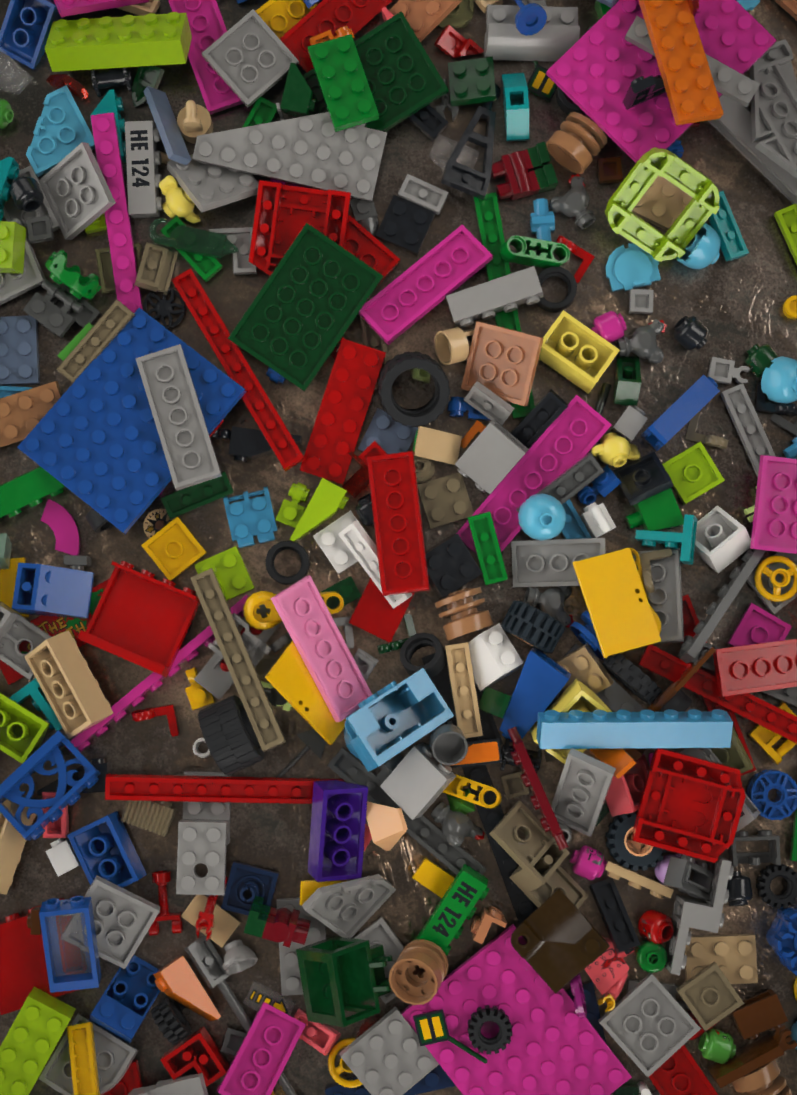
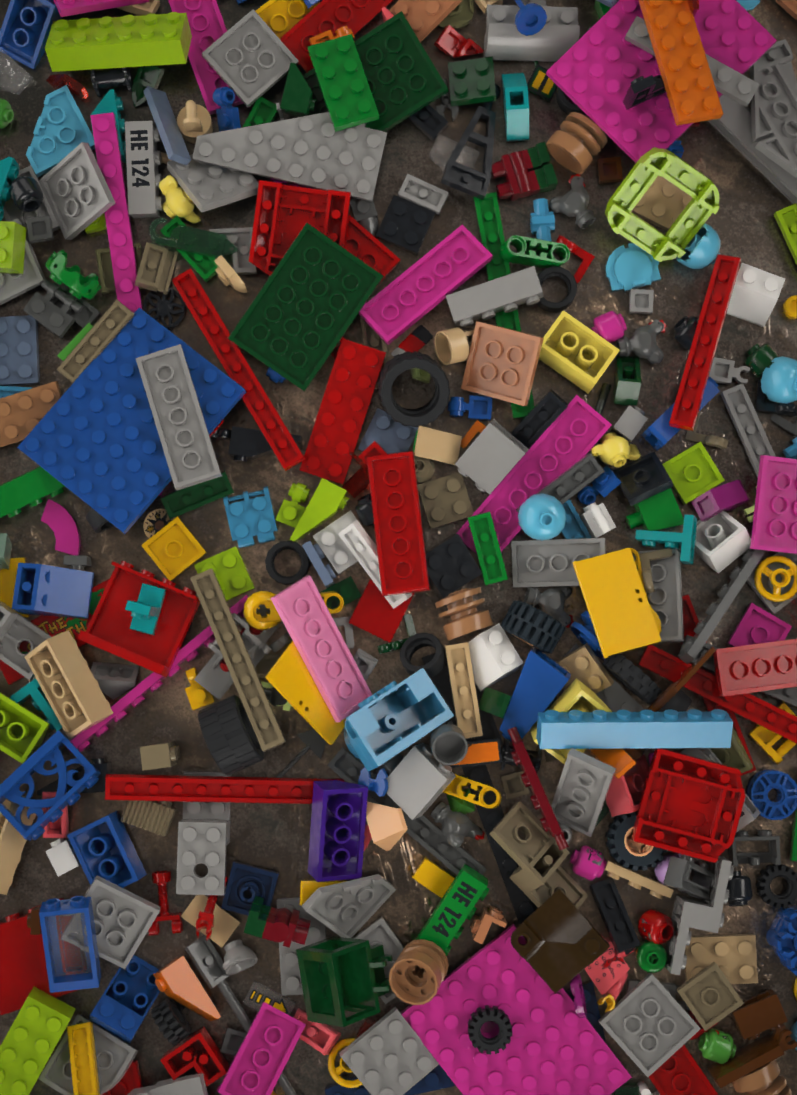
(115, 678): none -> light grey slope
(146, 609): none -> teal bracket
(148, 713): red piece -> none
(159, 755): none -> dark tan brick
(196, 751): white axle -> none
(227, 116): none -> blue plate
(228, 275): none -> tan plate
(324, 571): none -> sand blue plate
(379, 785): none -> blue piece
(414, 341): none -> sticker
(432, 1028): piece -> none
(488, 403): light grey plate -> none
(705, 342): none -> red plate
(721, 498): none -> magenta slope
(725, 224): teal plate -> none
(754, 294): none -> white slope

